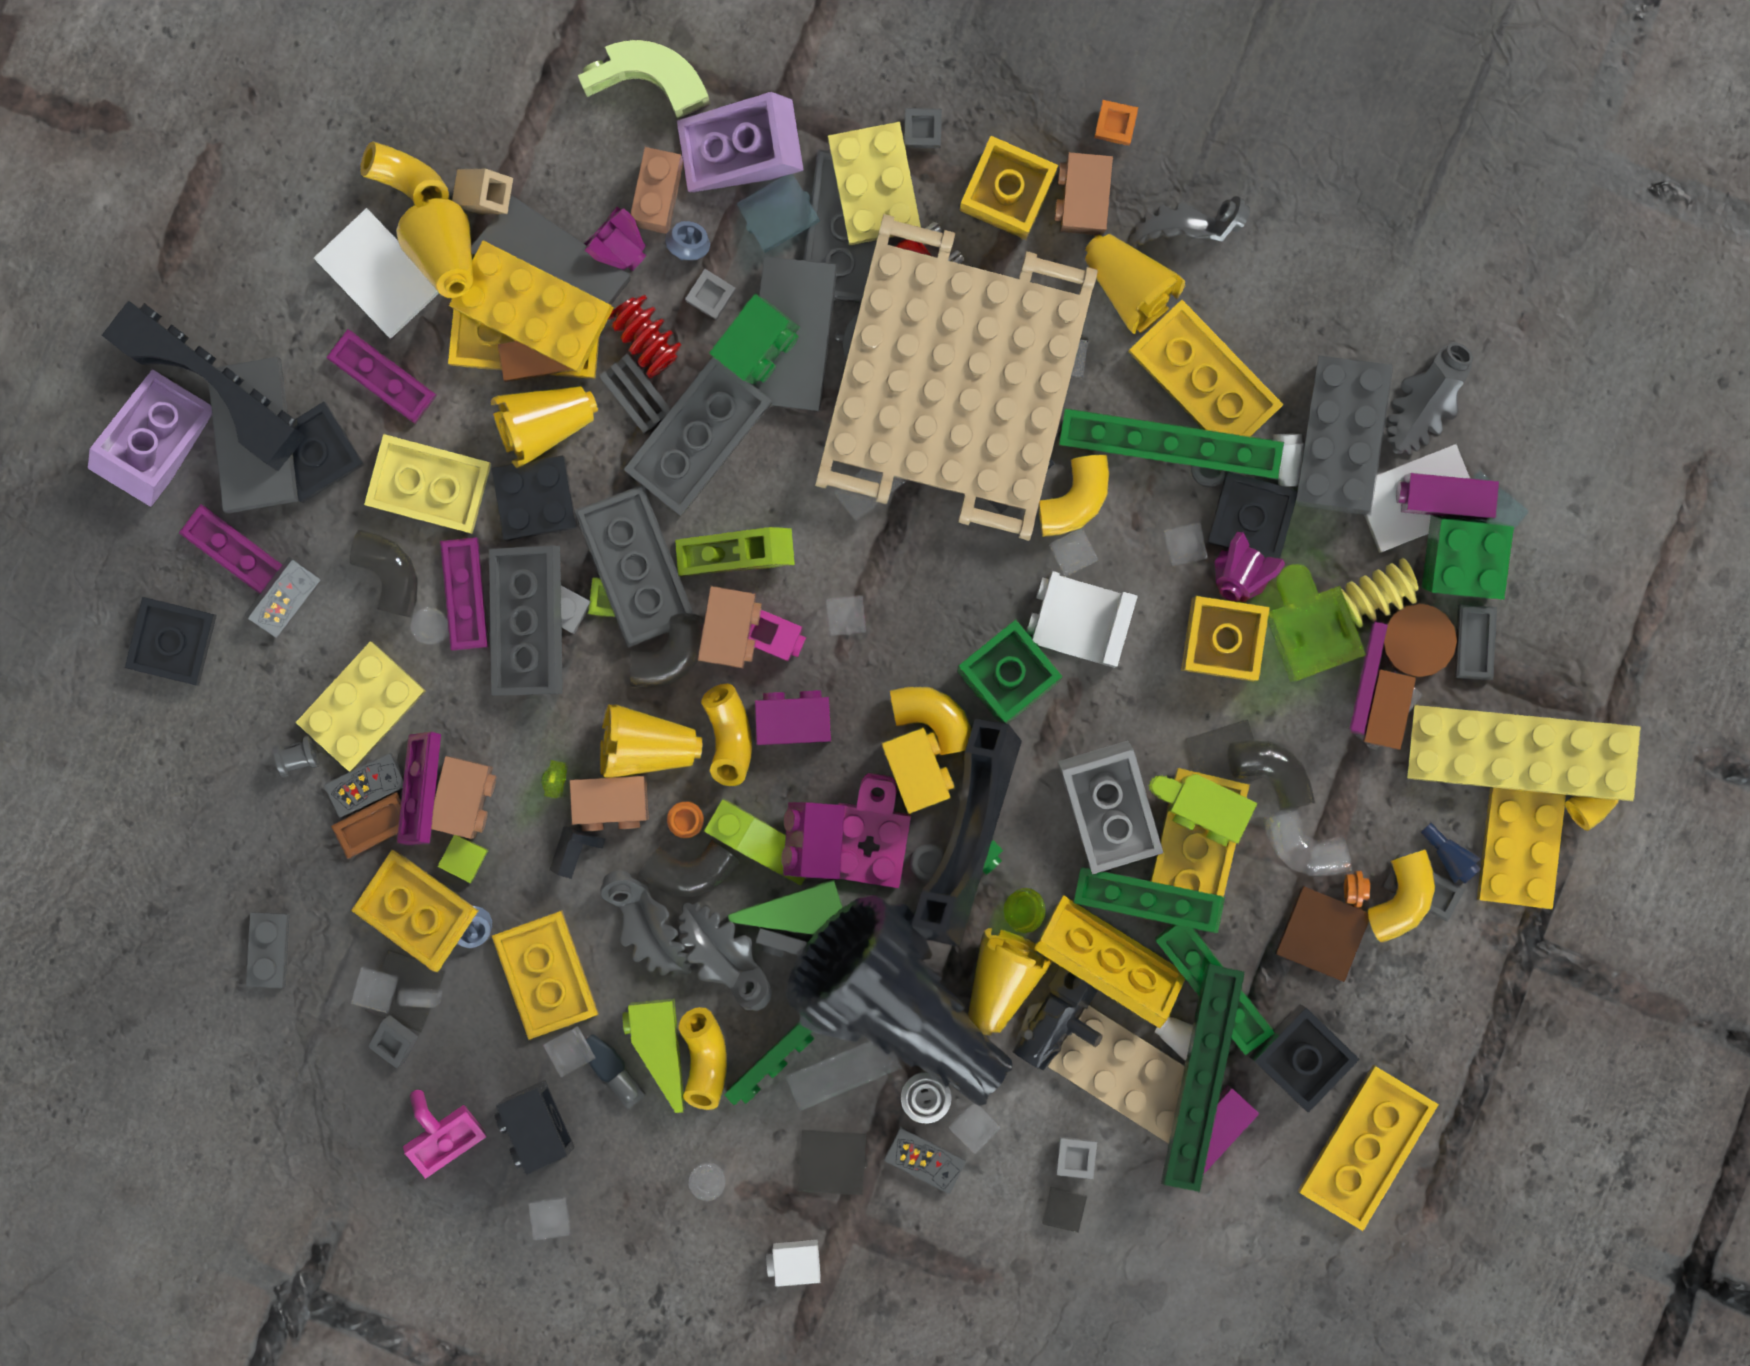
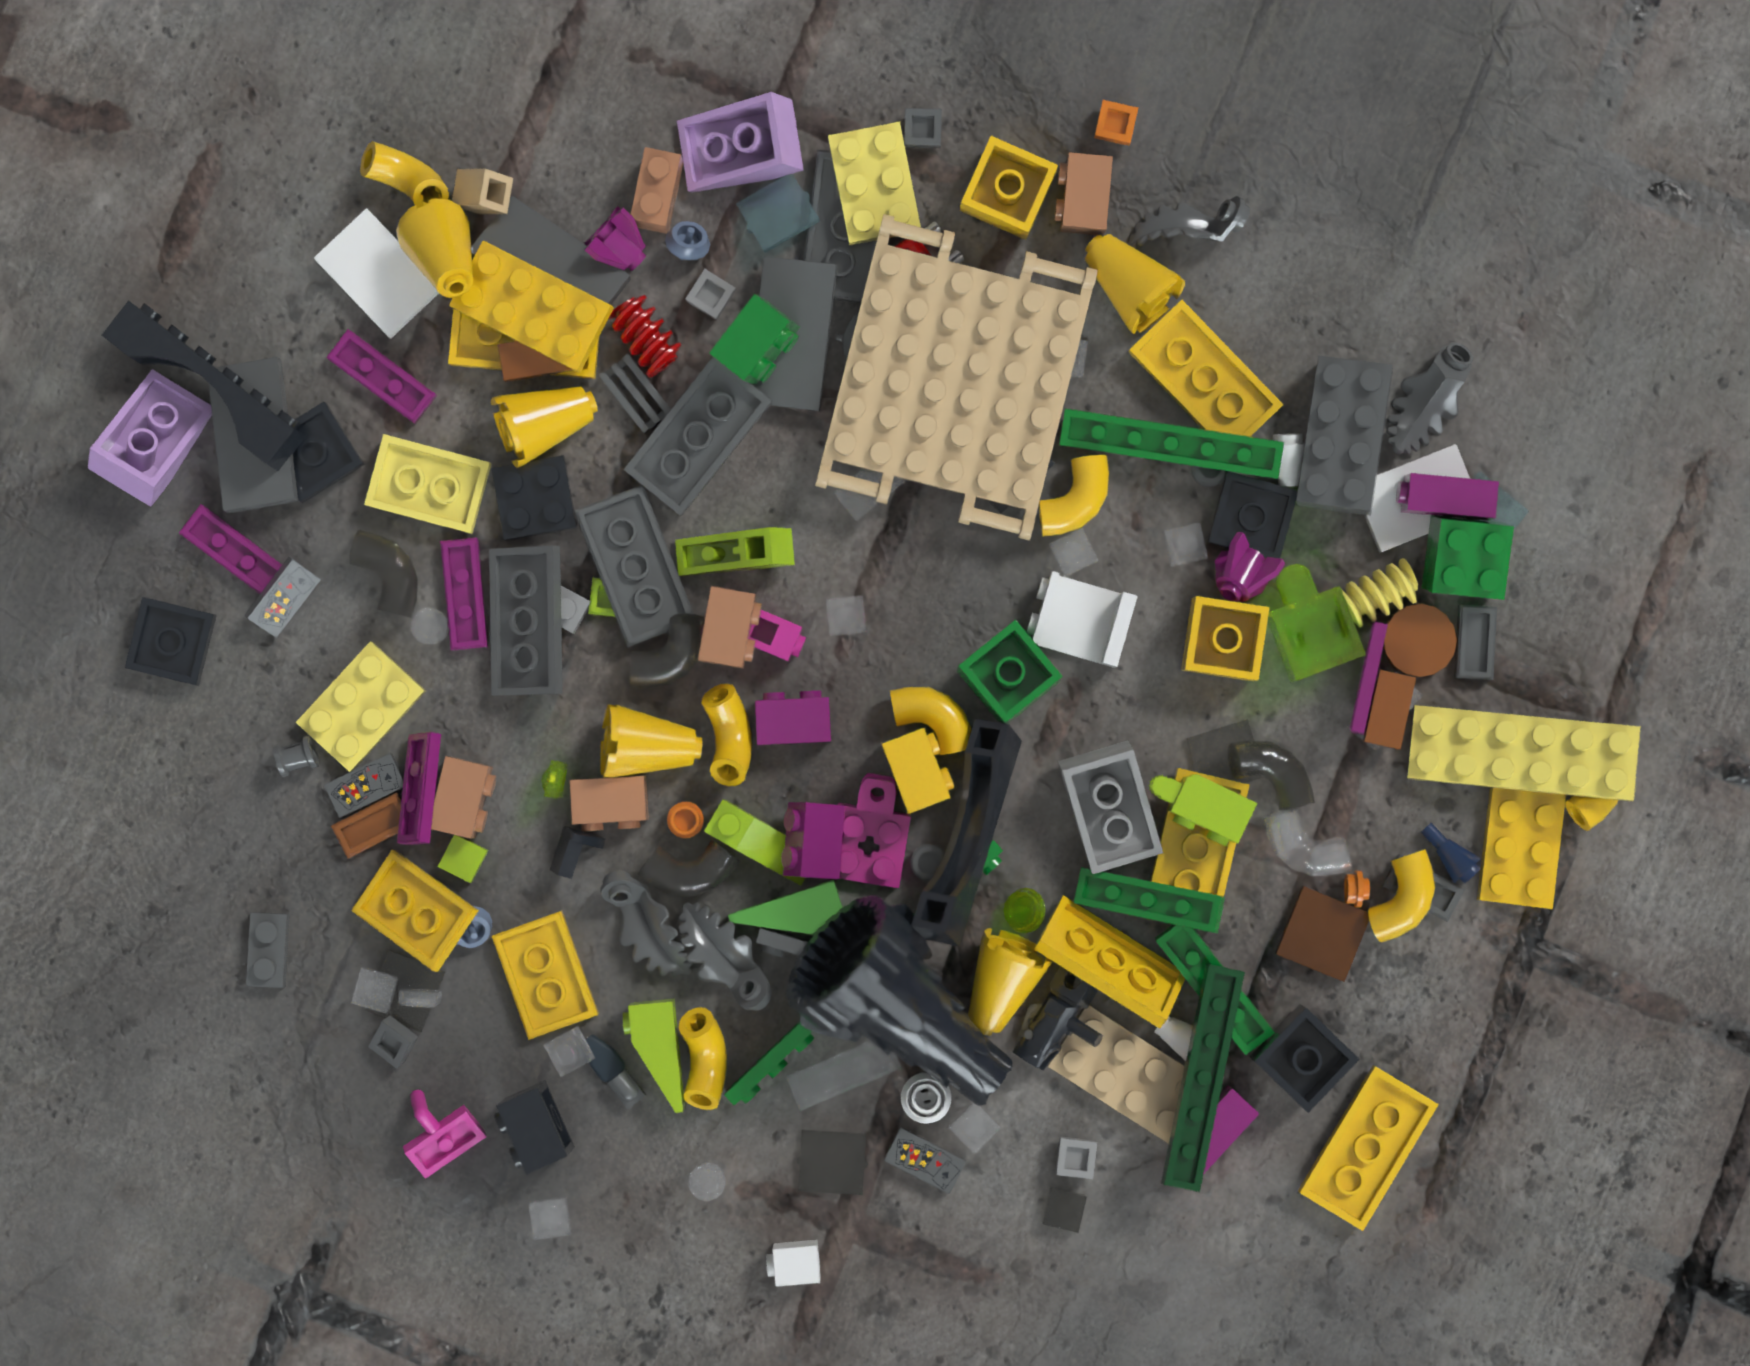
(652, 63): yellowish green arch -> none

